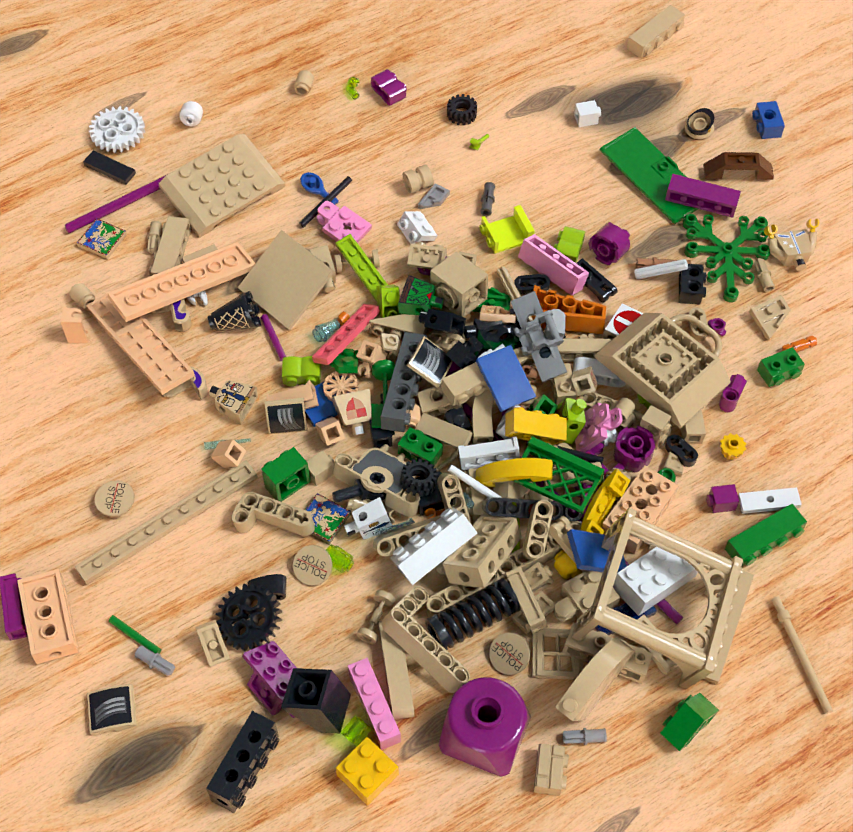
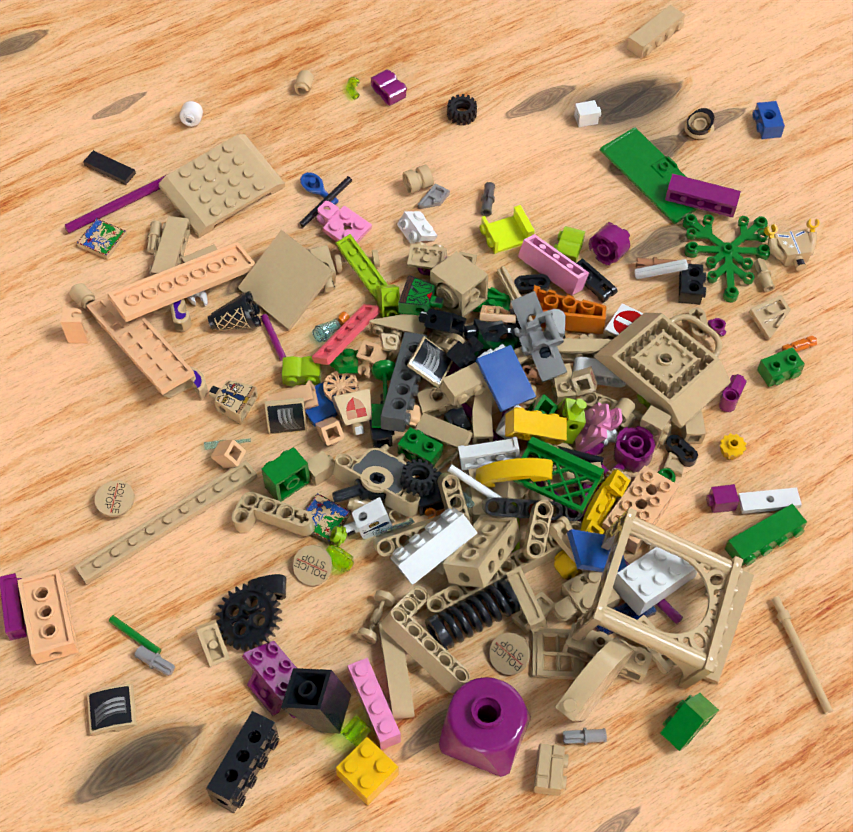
(117, 129): white gear -> none
(338, 535): none -> lime plate
(475, 144): lime hand -> none
(538, 576): tan bracket -> none
(738, 161): reddish brown slope -> none

